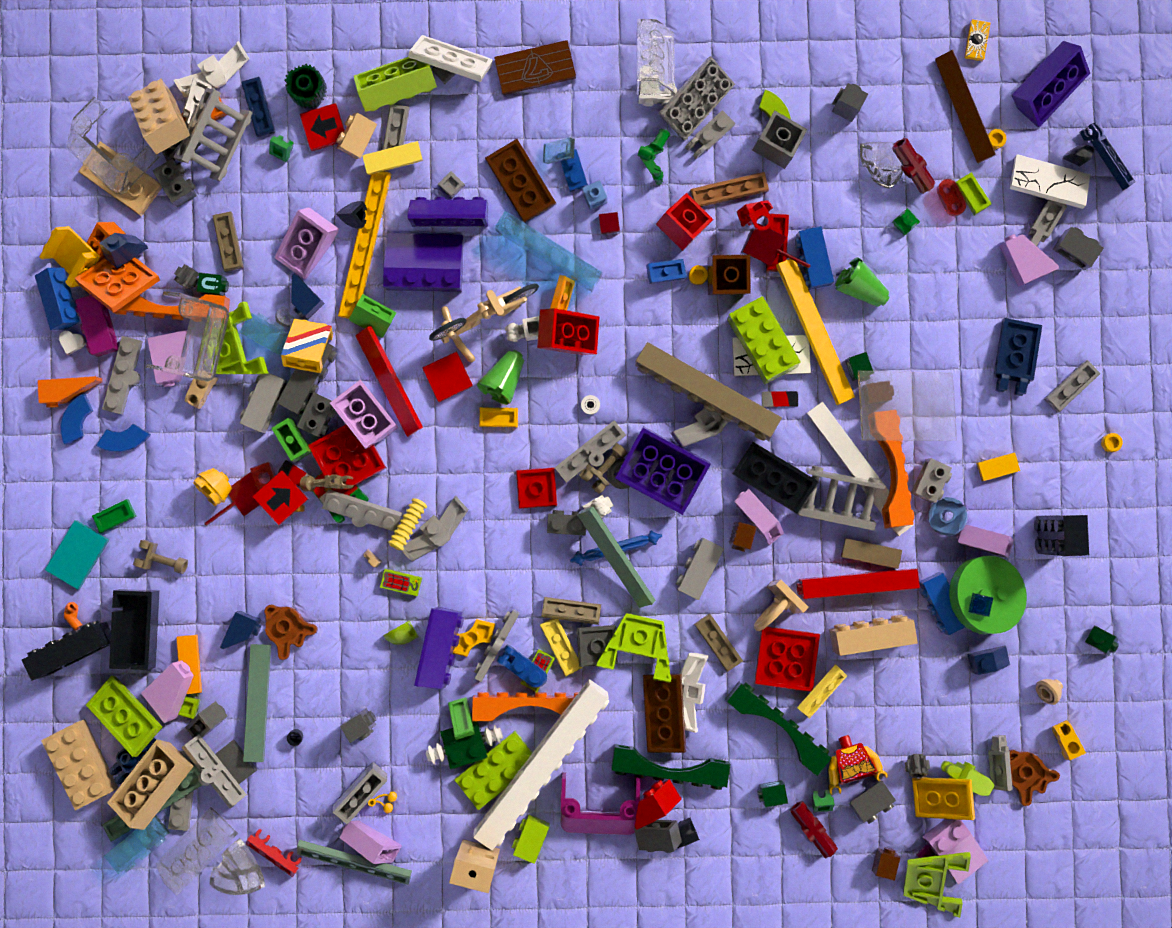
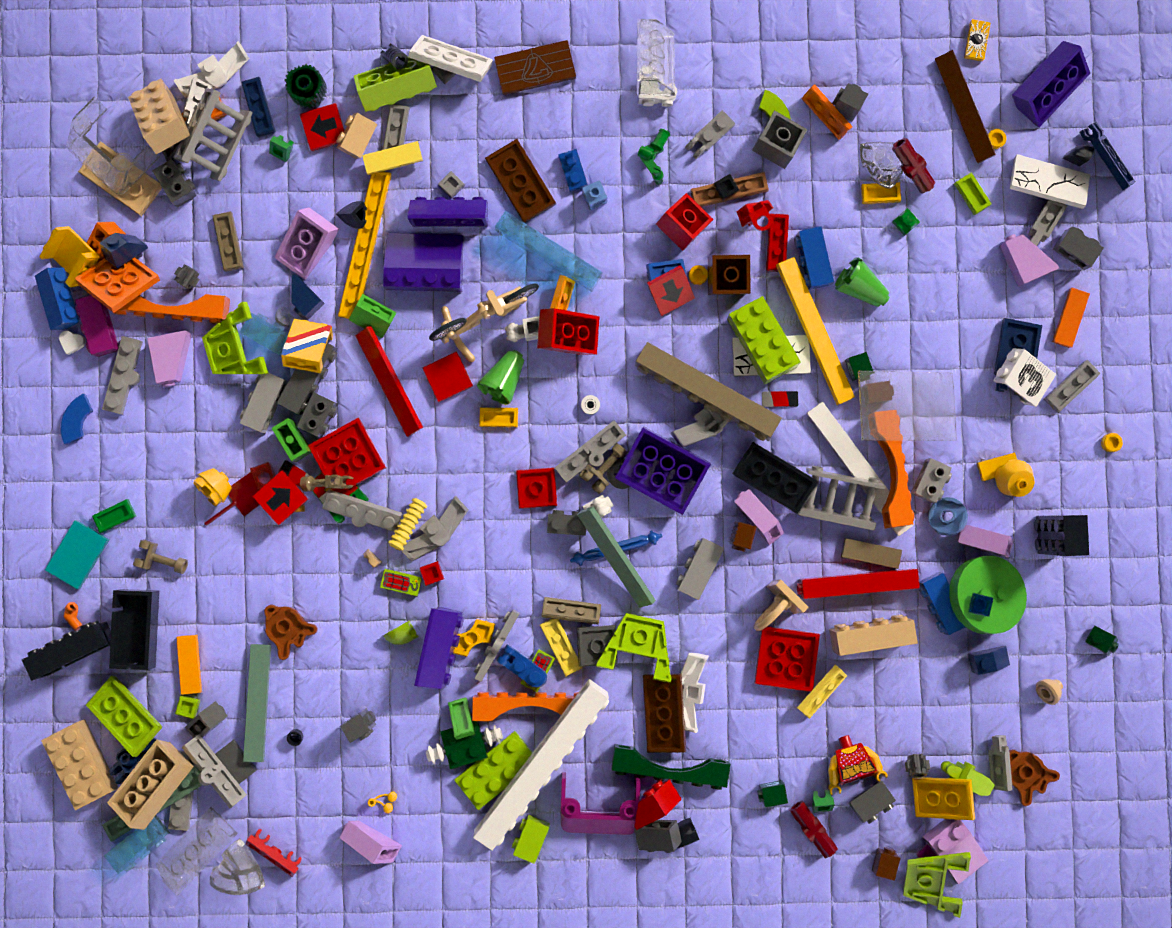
(60, 391): orange slope -> none
(124, 440): blue tile -> none
(169, 690): lavender slope -> none
(199, 391): tan leg -> none
(202, 340): clear windscreen -> none
(212, 284): dark green brick -> none
(241, 629): dark blue slope -> none
(353, 862): sand green tile -> none
(360, 793): light grey brick -> none
(363, 414): lavender slope -> none
(391, 54): none -> black hinge
(432, 573): none -> red plate
(474, 866): tan brick -> none
(558, 150): clear light blue tile -> none
(609, 223): dark red tile -> none
(671, 290): none -> red tile
(696, 98): light grey tile -> none
(718, 642): dark tan tile -> none
(726, 187): none -> black tile
(766, 245): dark red piece -> none
(809, 754): dark green arch -> none
(826, 112): none -> orange tile
(877, 194): none -> yellow tile
(953, 197): clear red plate -> none
(1015, 478): none -> yellow cone
(1025, 376): none -> white panel
(1068, 740): yellow leg -> none
(1070, 317): none -> orange tile

